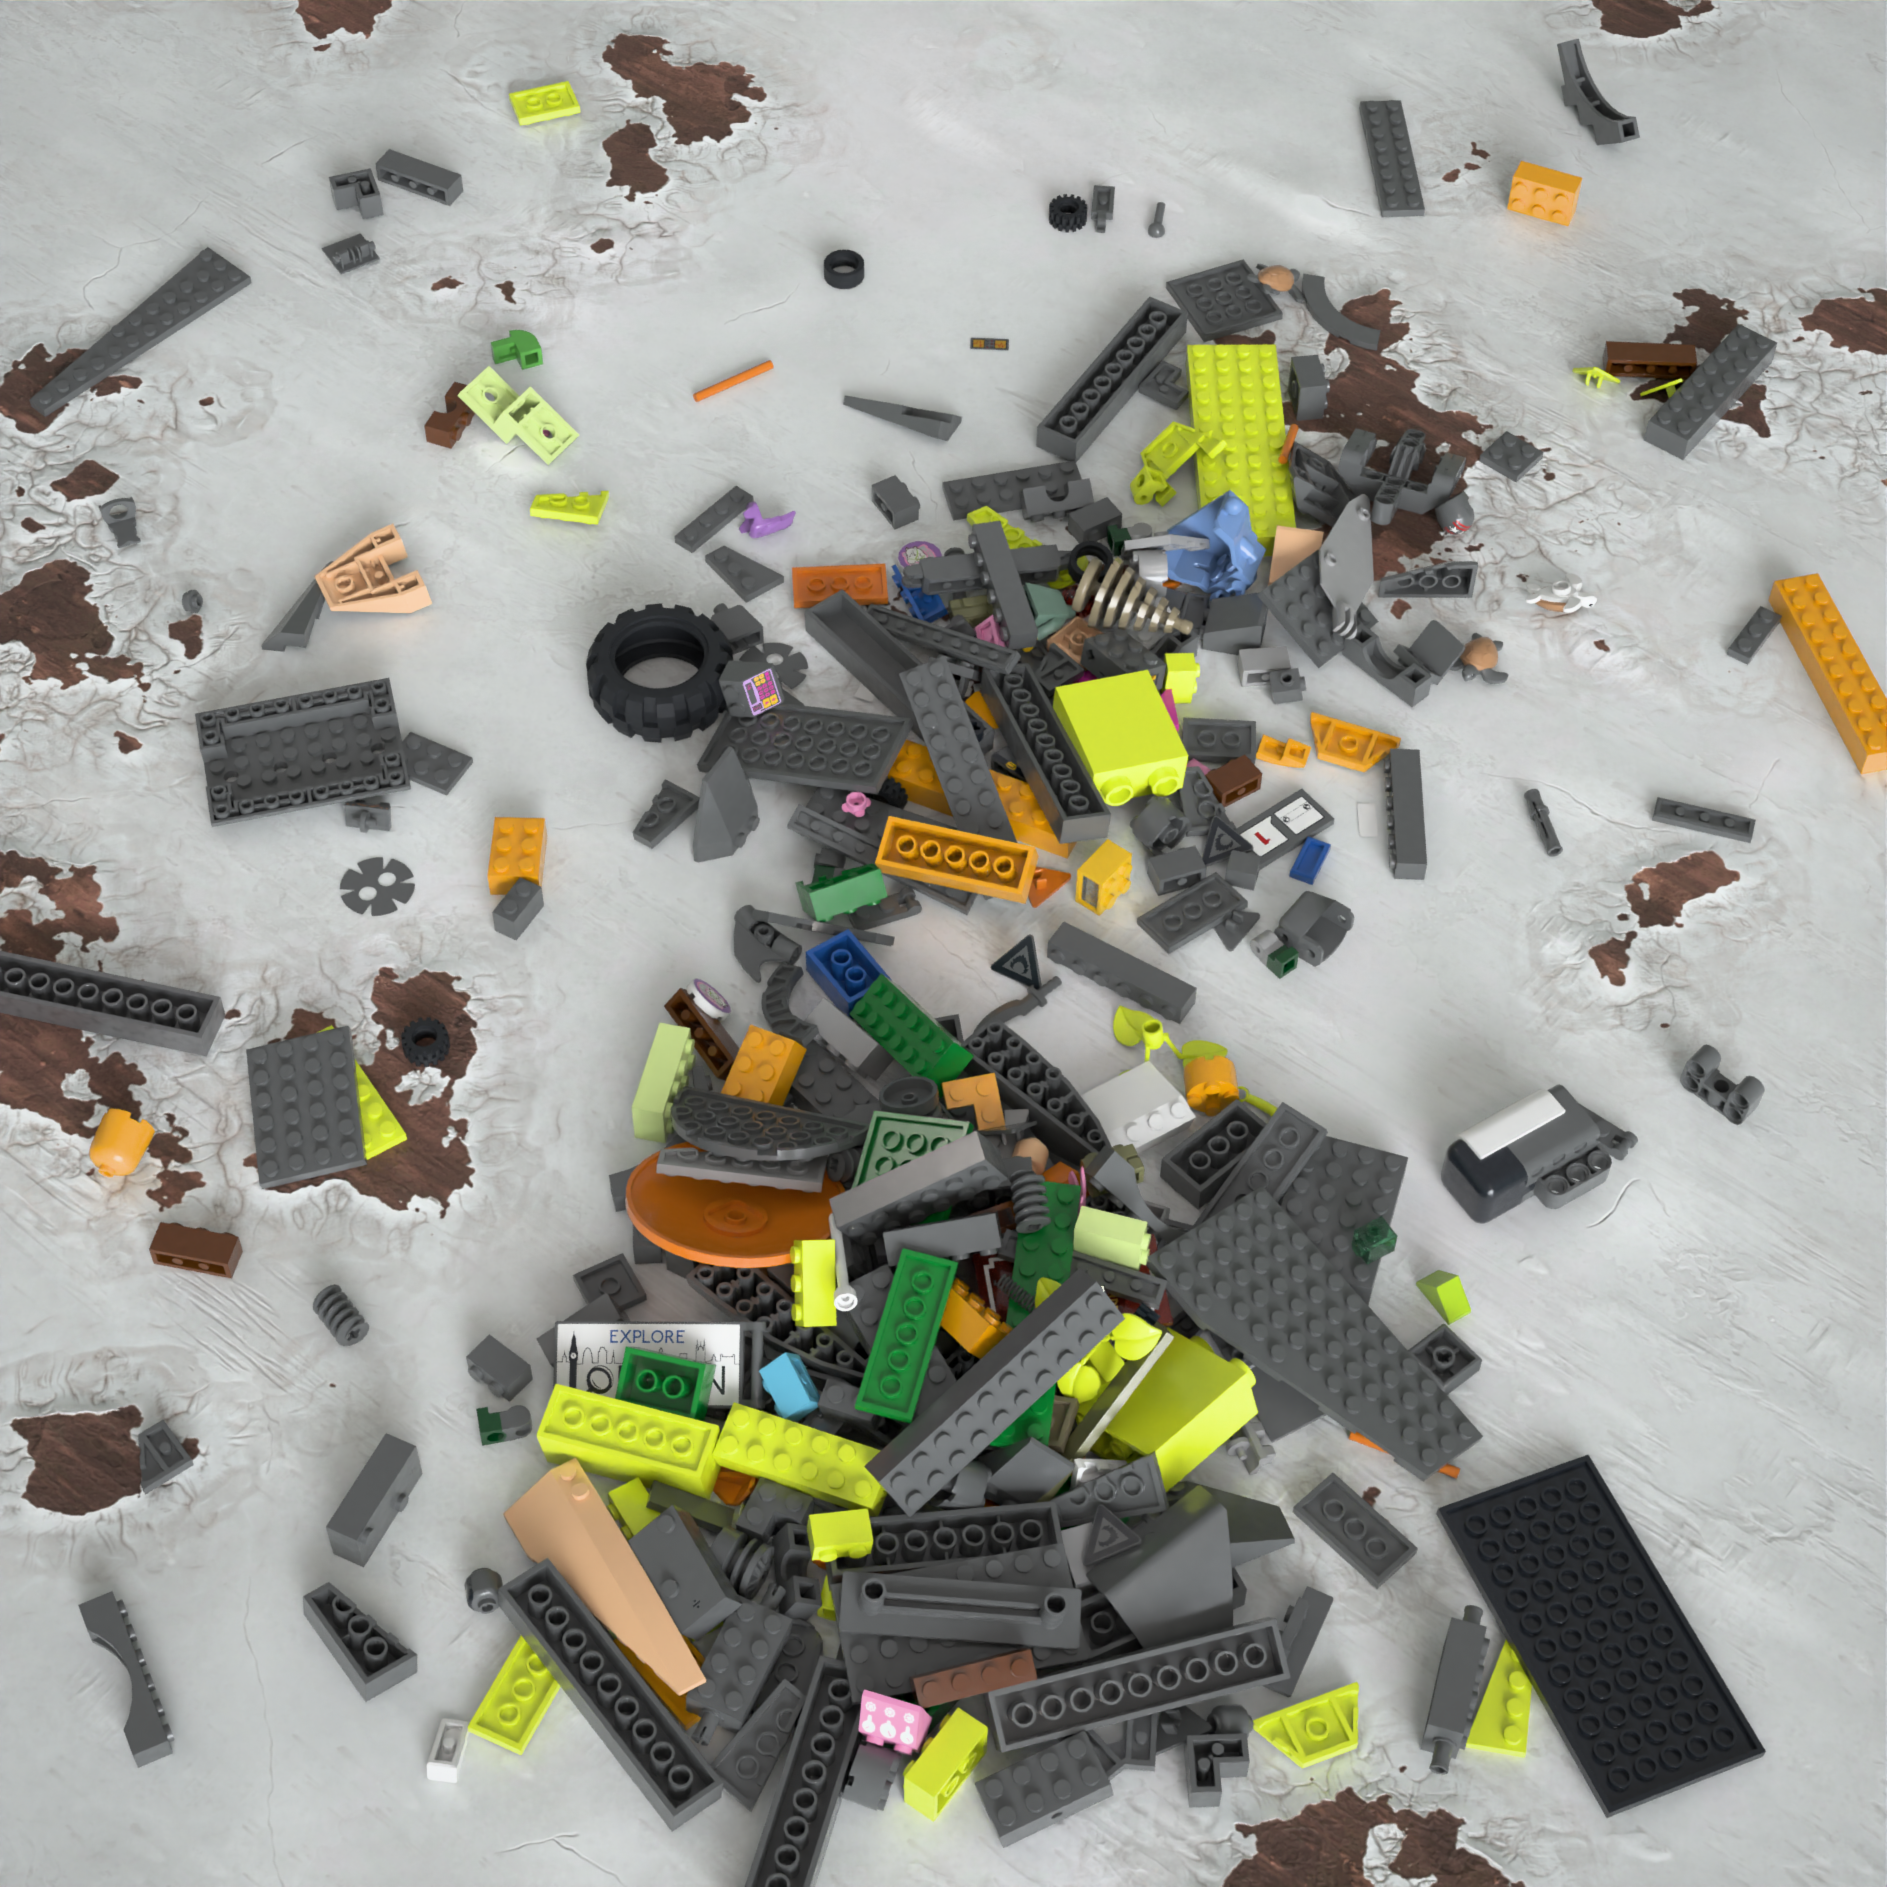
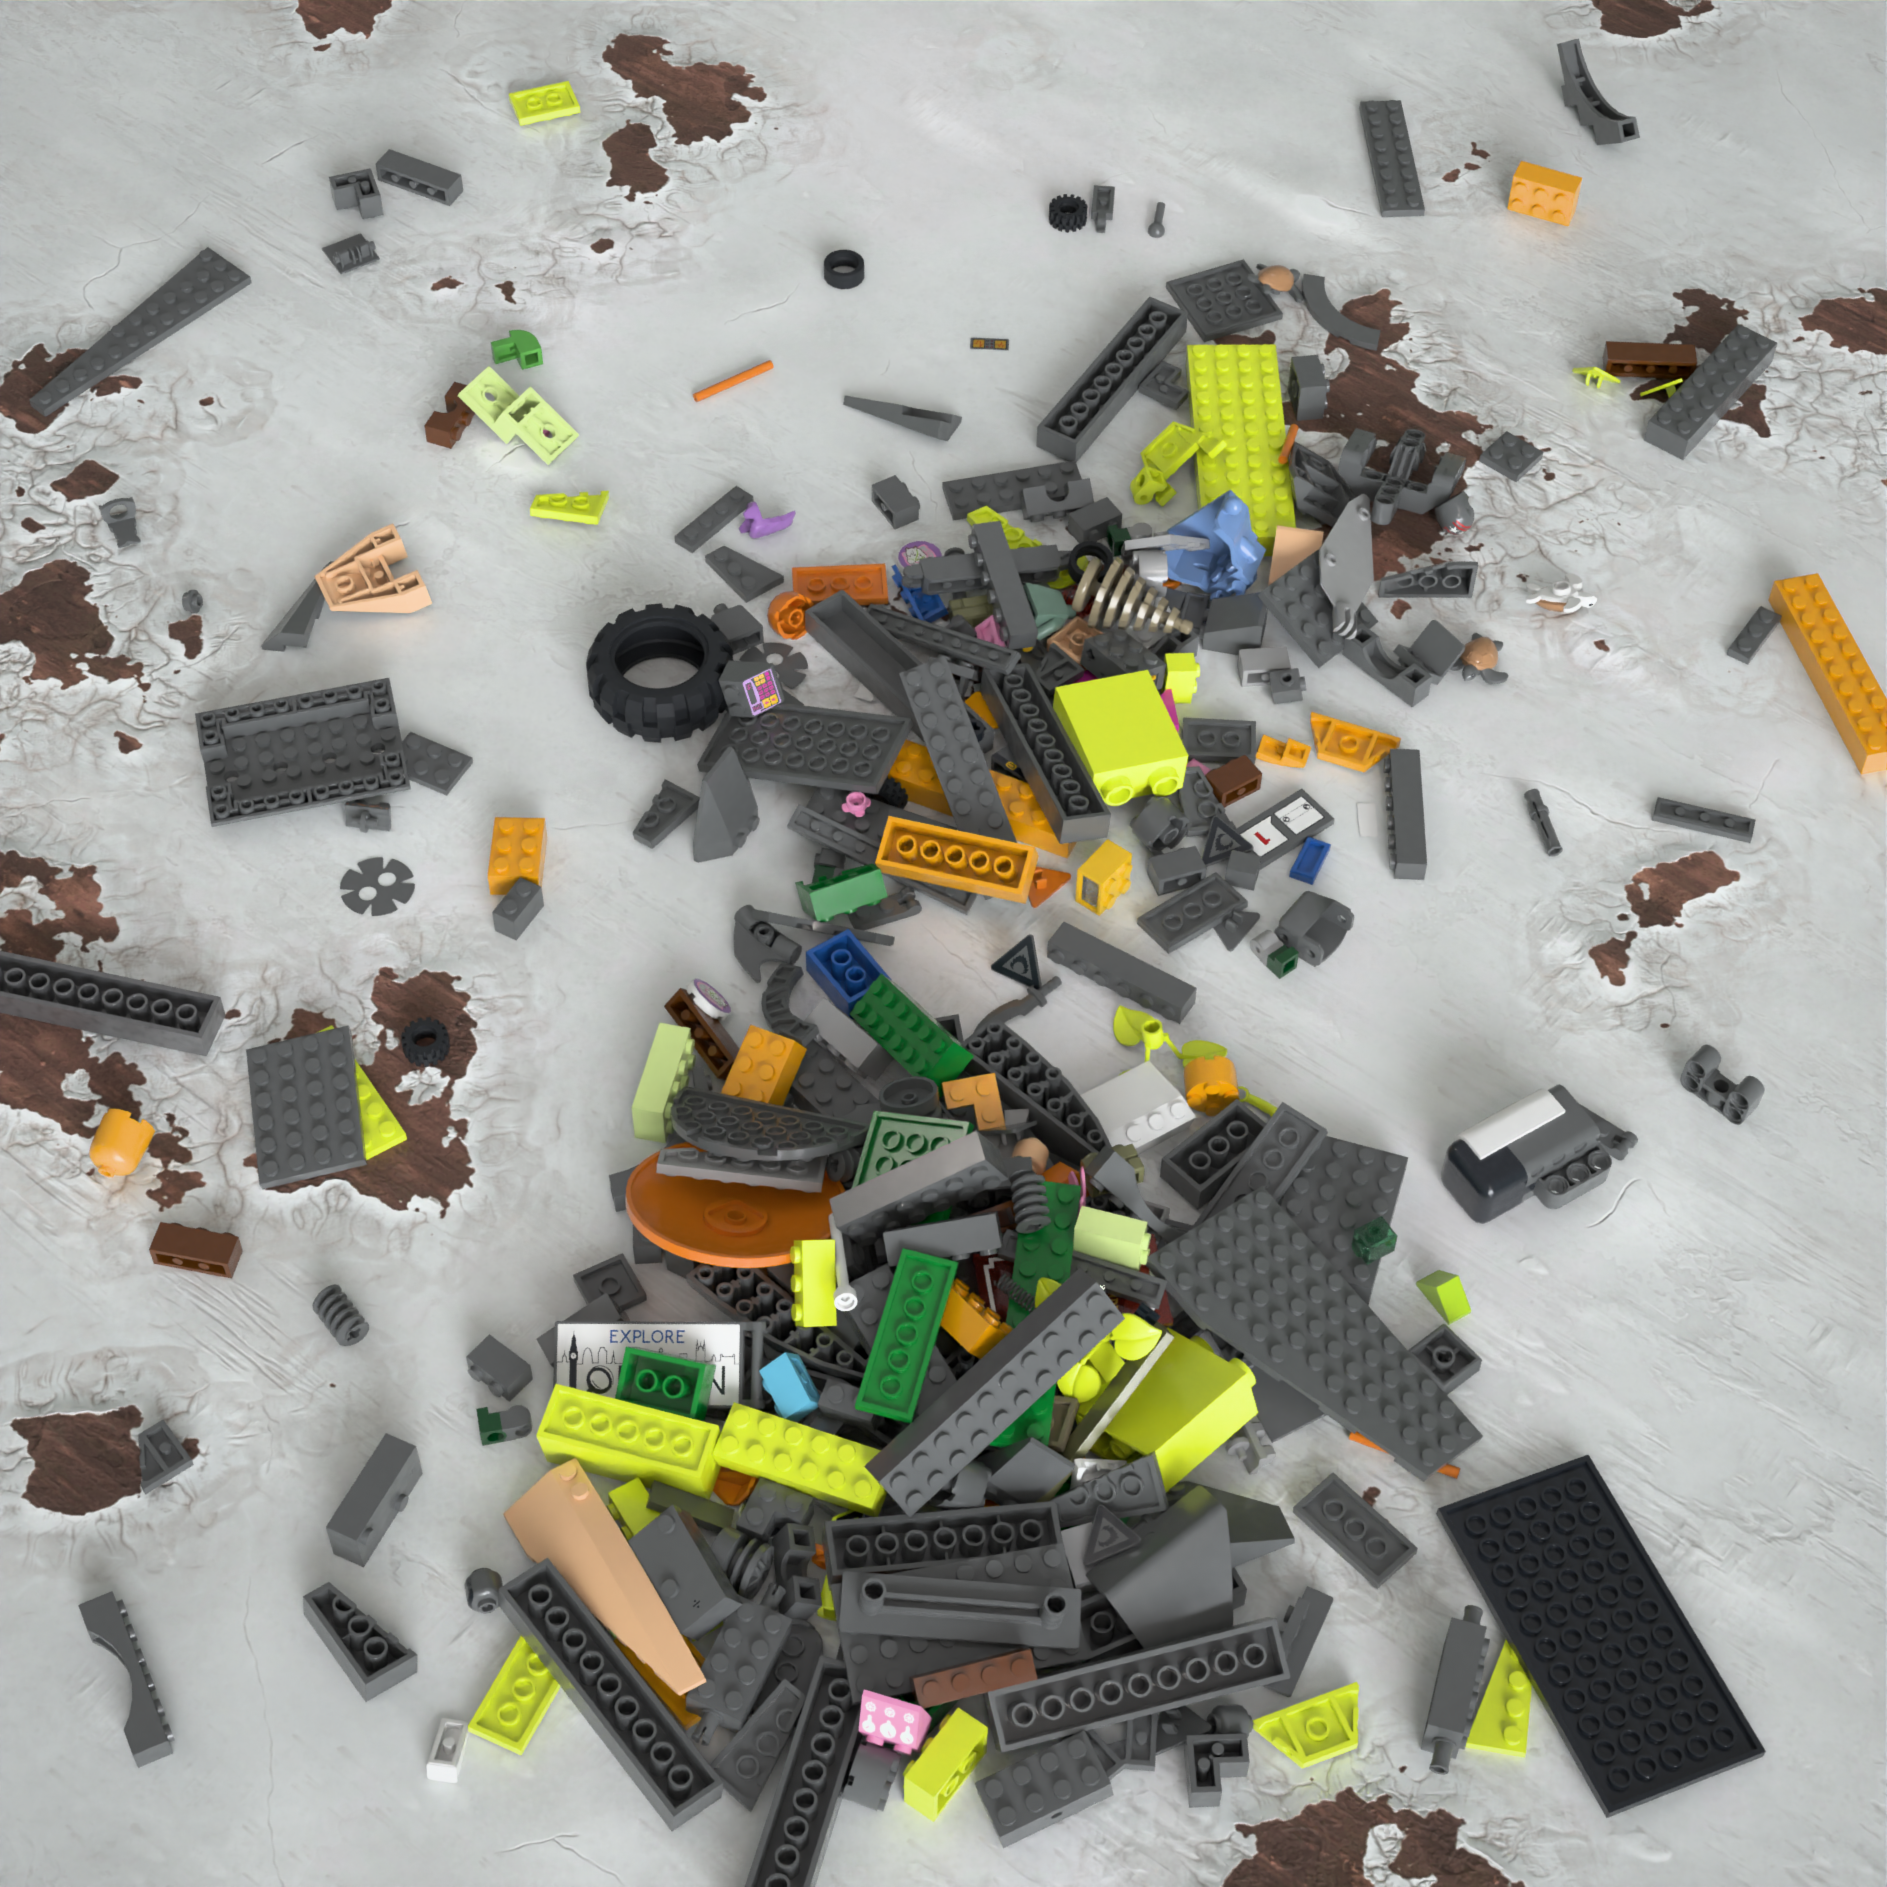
(787, 614): none -> orange cylinder
(840, 1535): neon yellow brick -> none

